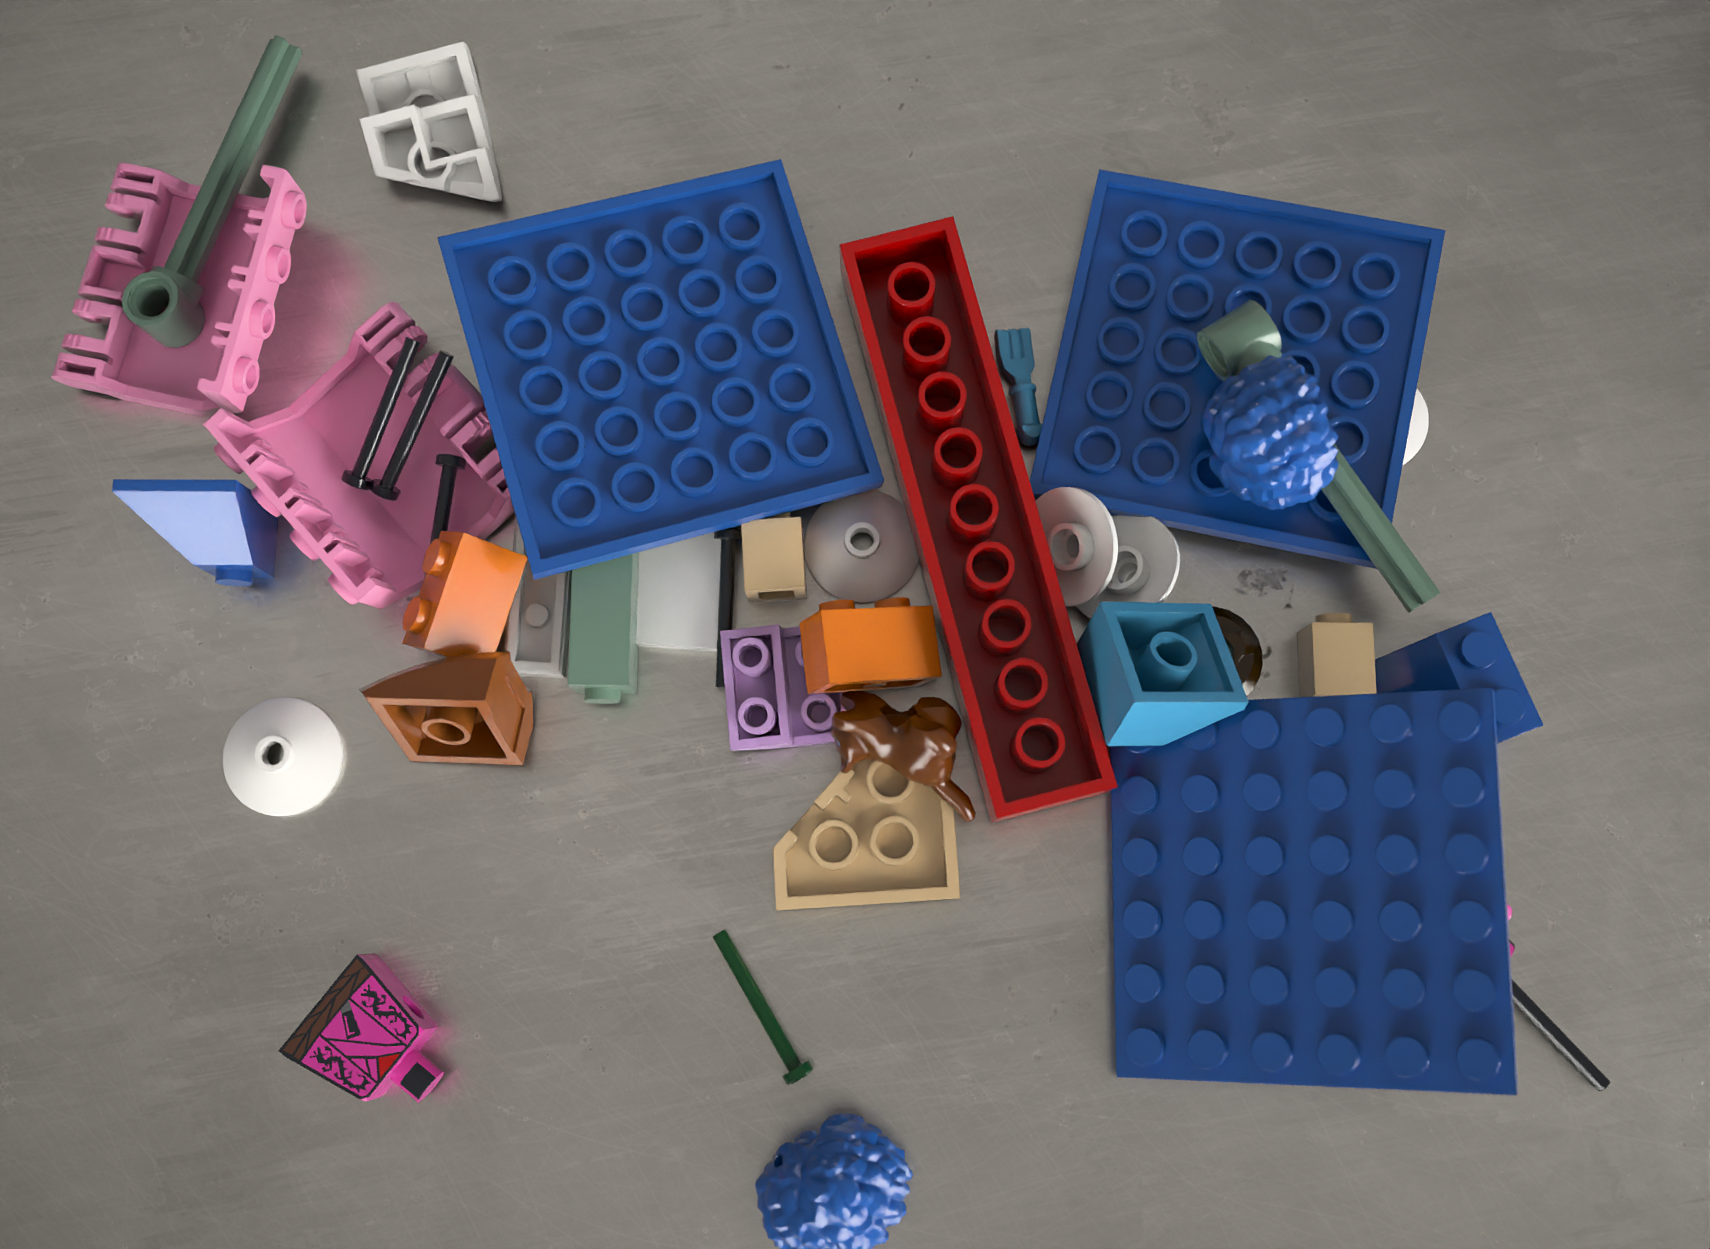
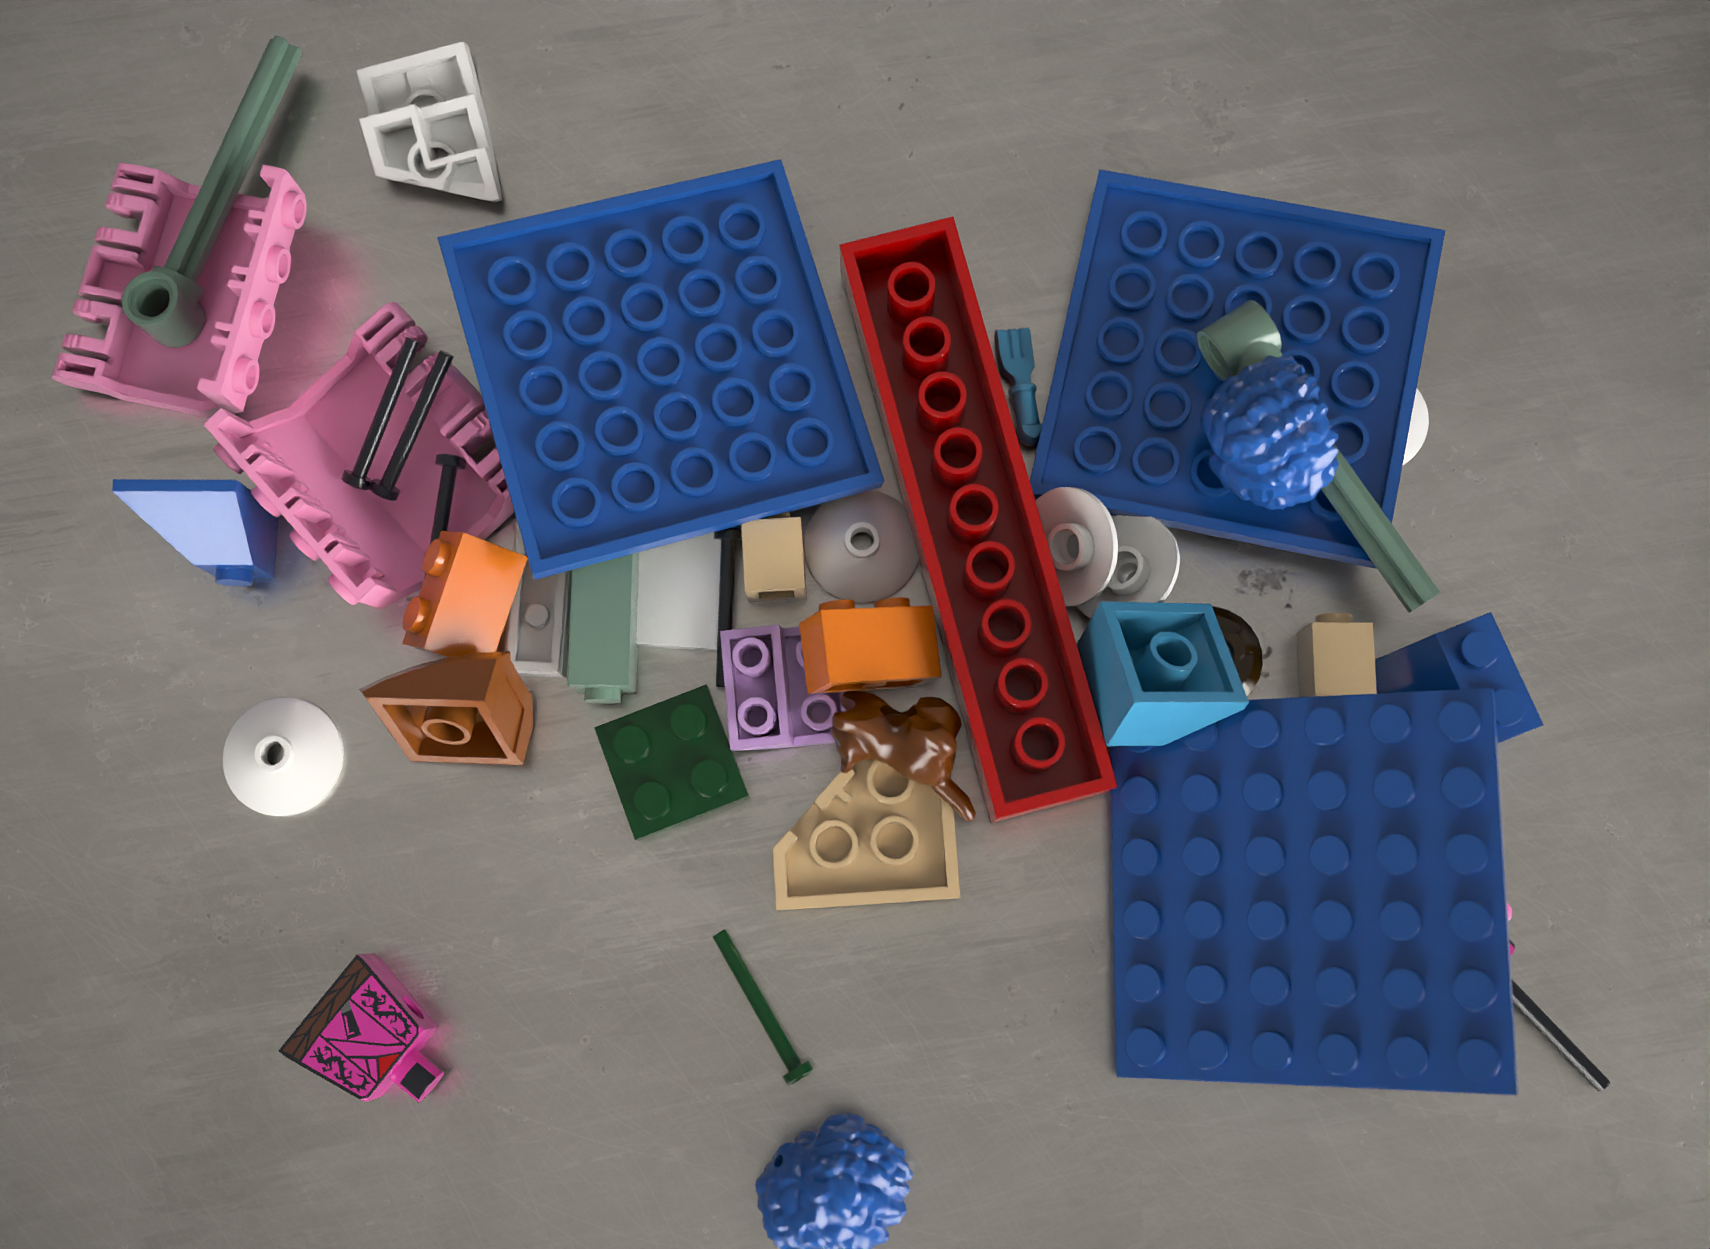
(671, 762): none -> dark green plate

